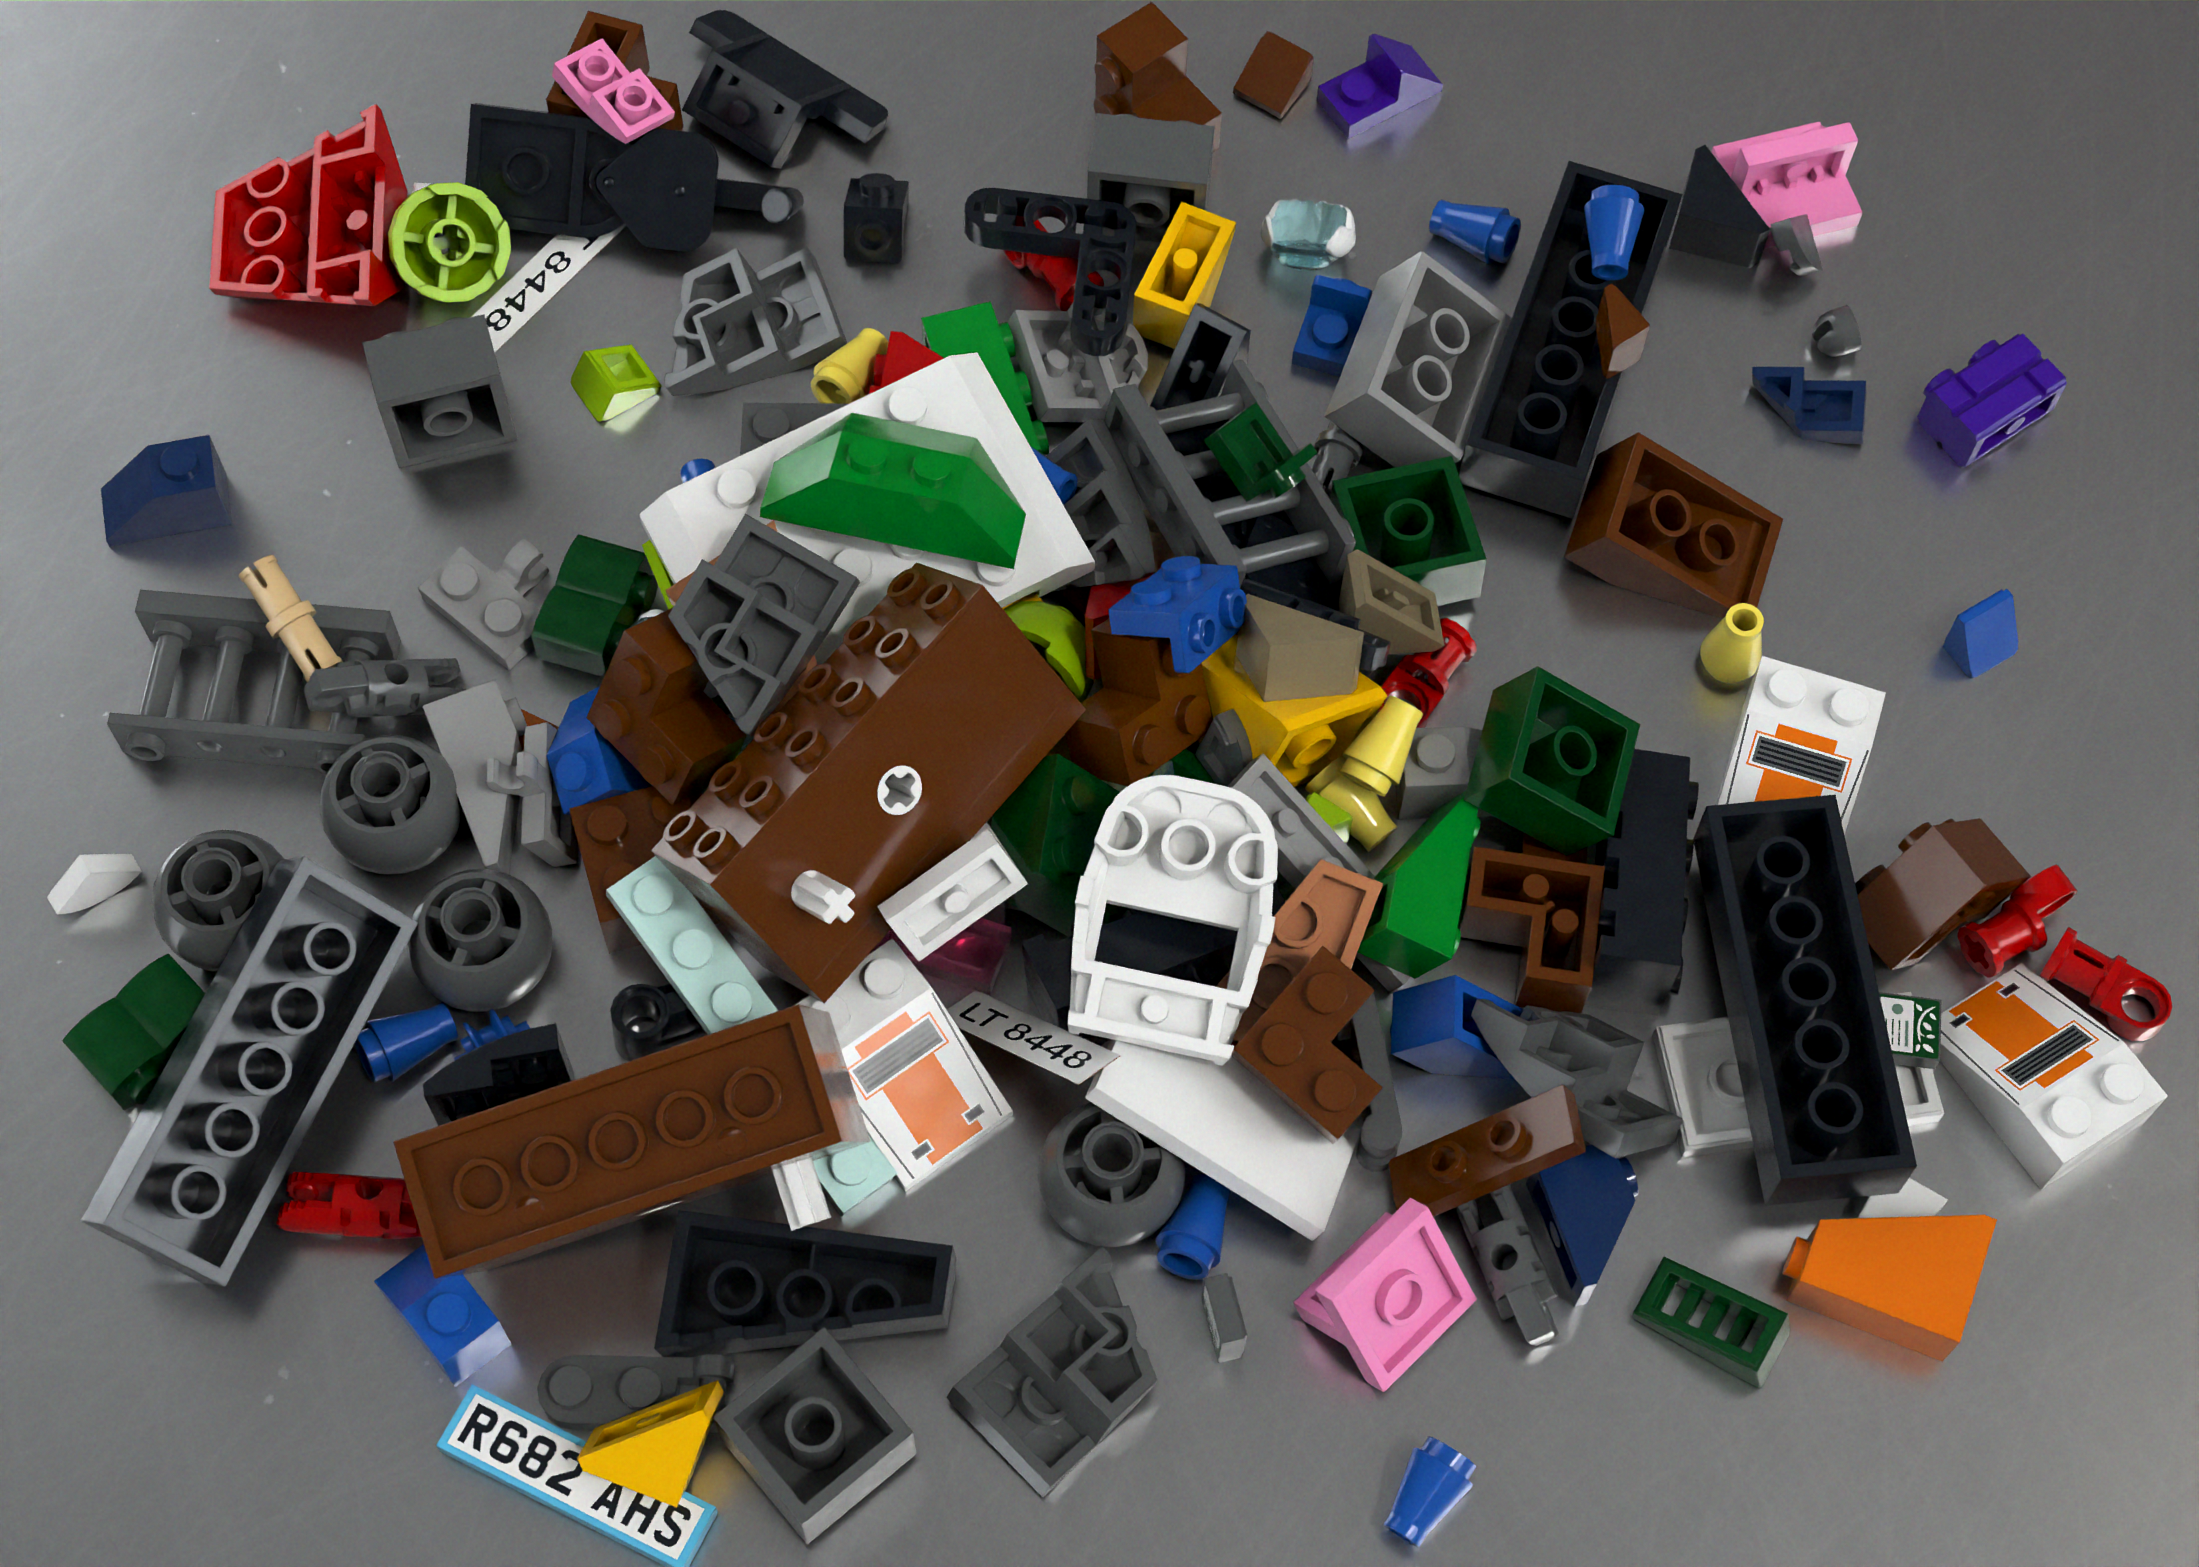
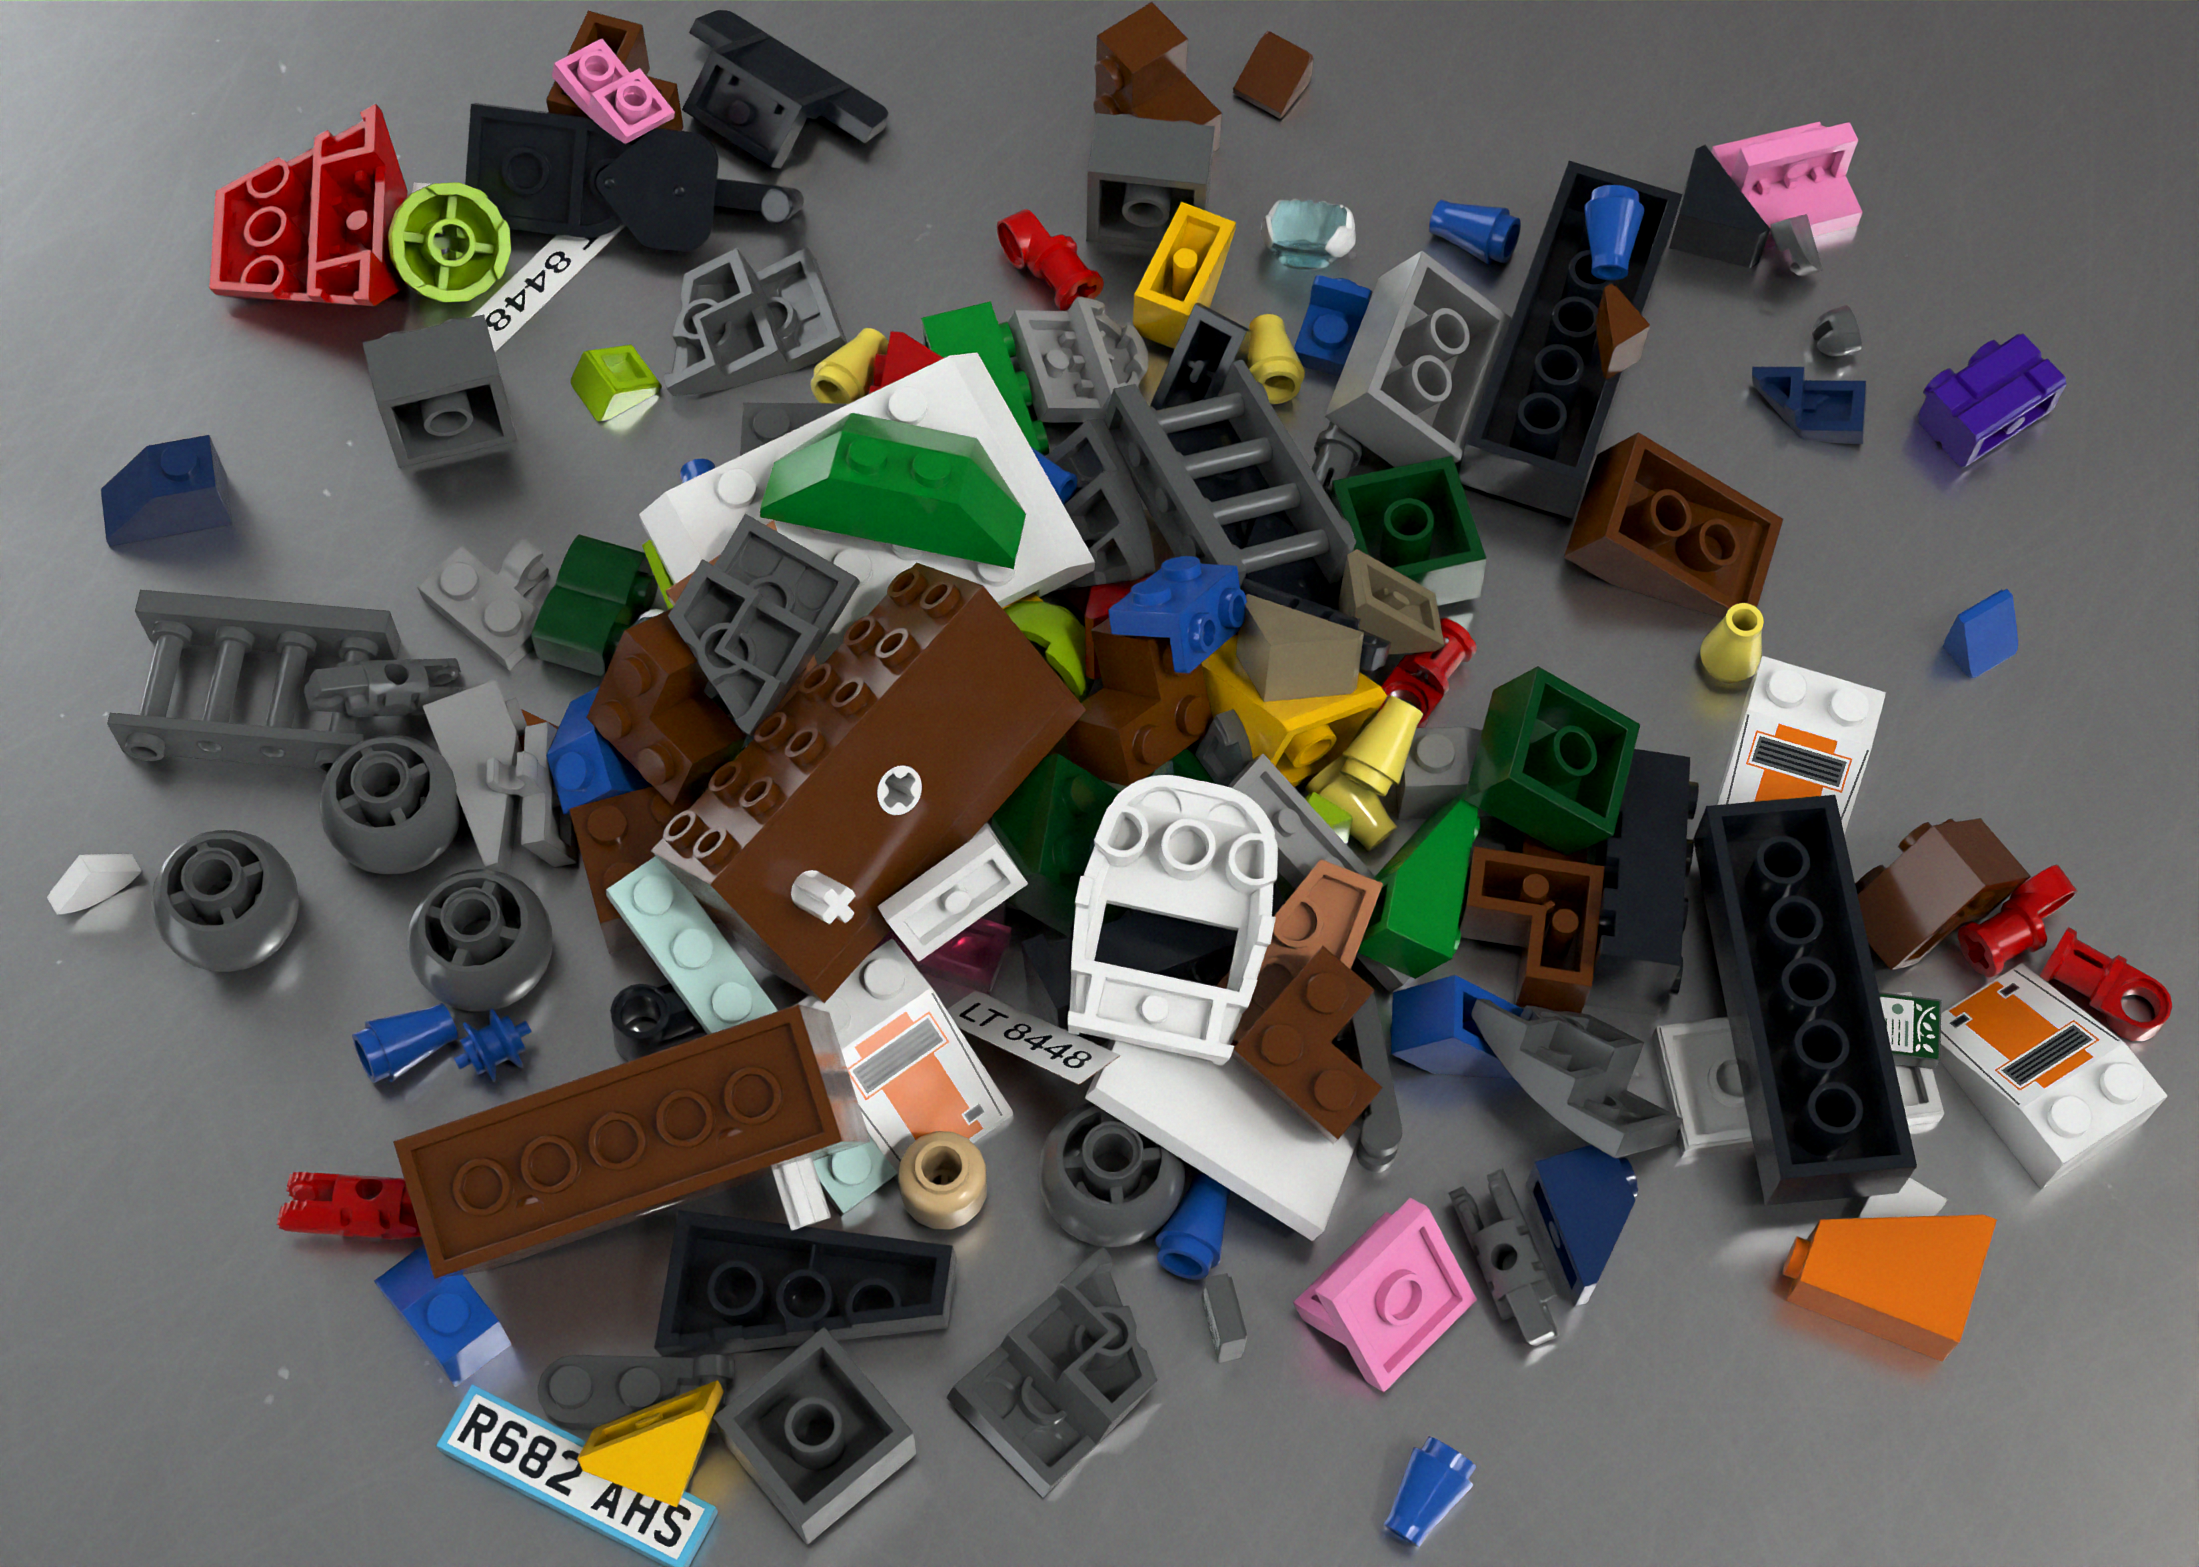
(137, 1031): dark green brick -> none
(250, 1072): black brick -> none
(289, 616): tan pin -> none
(499, 1074): black slope -> none
(875, 218): black bracket -> none
(947, 1161): none -> tan head
(1090, 248): black beam -> none
(1257, 455): dark green bracket -> none
(1274, 359): none -> light yellow cone
(1379, 88): dark purple slope -> none
(1490, 1153): reddish brown plate -> none
(1726, 1354): dark green slope -> none

